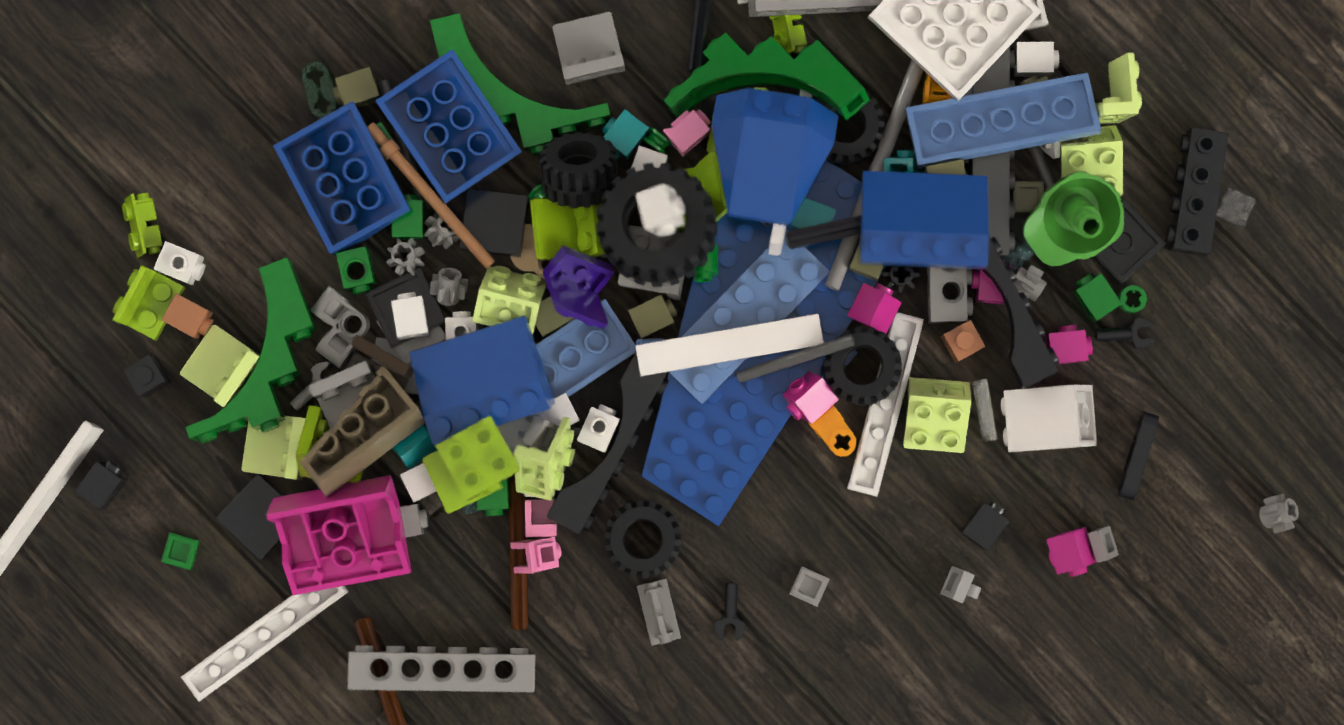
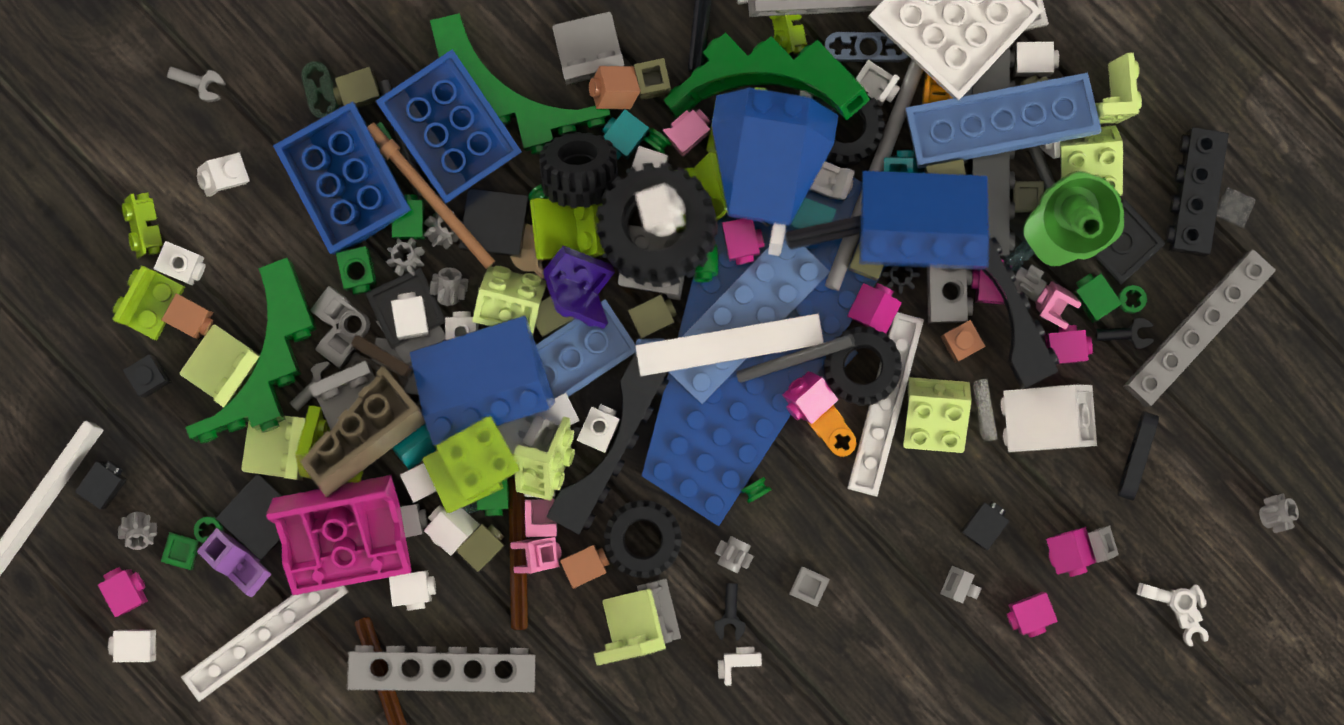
(123, 591): none -> dark pink brick
(133, 645): none -> white brick
(137, 530): none -> light grey gear
(198, 82): none -> light grey bar
(209, 521): none -> green bush
(222, 174): none -> white bracket
(234, 561): none -> medium lavender brick
(412, 589): none -> white brick
(450, 529): none -> white brick
(482, 546): none -> olive brick
(585, 565): none -> nougat brick
(614, 87): none -> nougat brick
(632, 627): none -> yellowish green bracket
(652, 79): none -> olive brick
(734, 554): none -> light grey gear
(742, 240): none -> dark pink brick
(743, 657): none -> white bracket
(756, 490): none -> green bush
(833, 181): none -> white bracket
(859, 56): none -> sand blue beam
(878, 83): none -> white bracket
(1031, 615): none -> dark pink brick
(1054, 301): none -> bright pink window
(1184, 604): none -> white piece
(1199, 328): none -> light grey brick

